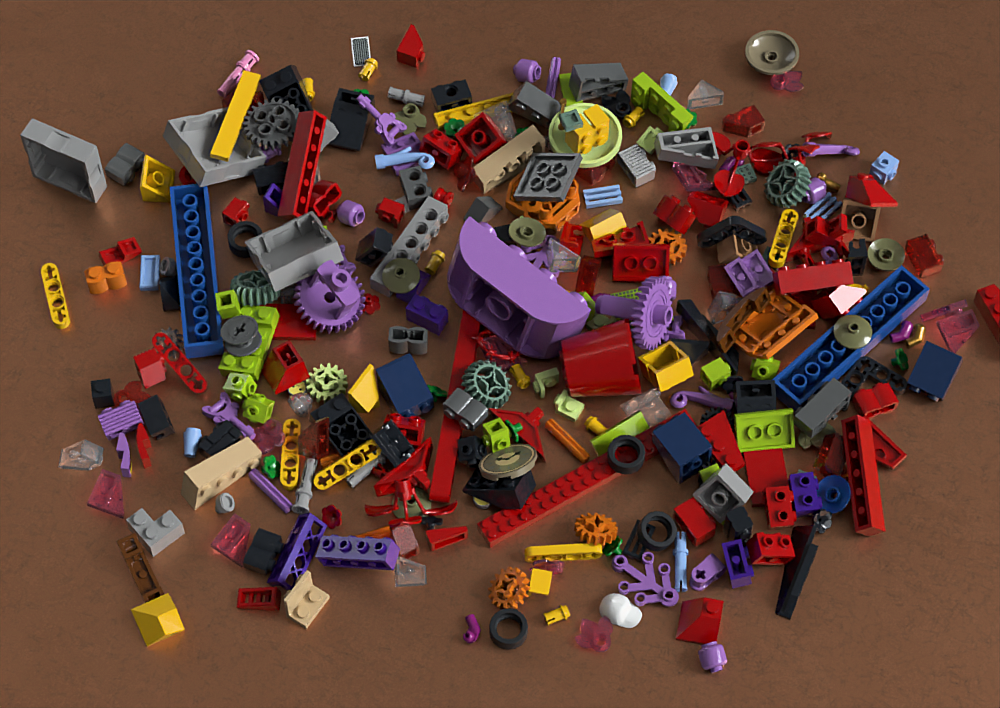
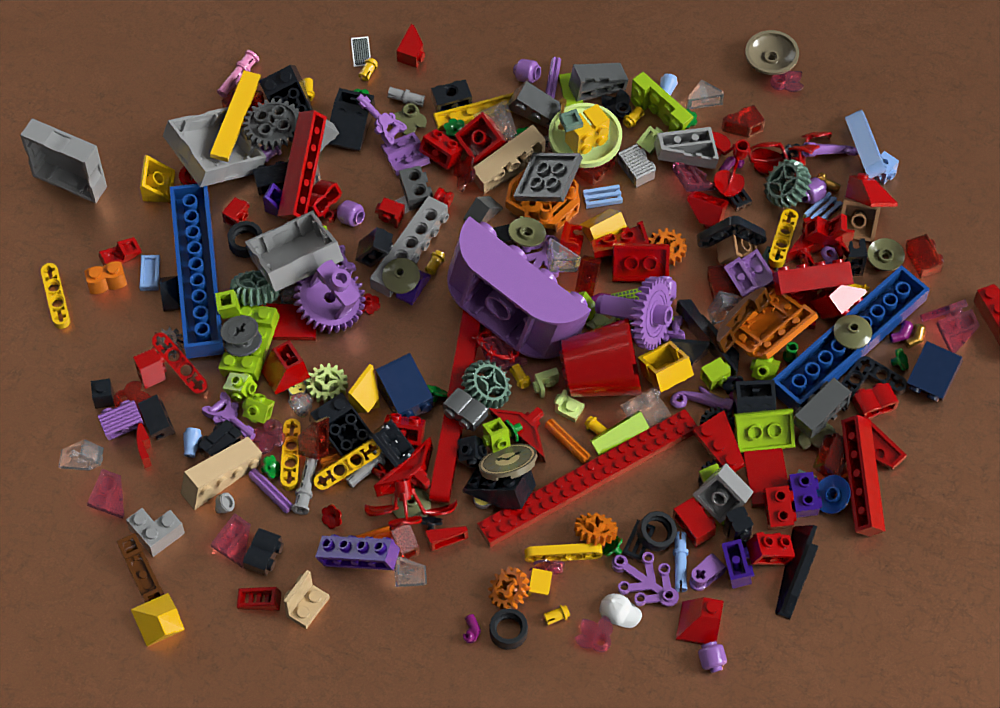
(124, 453): medium lavender slope -> none
(125, 164): dark grey brick -> none
(168, 267): light grey tile -> none
(293, 546): dark purple fence -> none
(404, 157): light blue plant -> none
(408, 340): dark grey brick -> none
(427, 314): dark purple brick -> none
(626, 468): black tyre -> none
(675, 214): red brick -> none
(682, 447): dark blue slope -> none
(747, 172): sand green tile -> none
(790, 353): none -> green pin
(822, 520): black plant -> none
(865, 144): none -> light blue beam

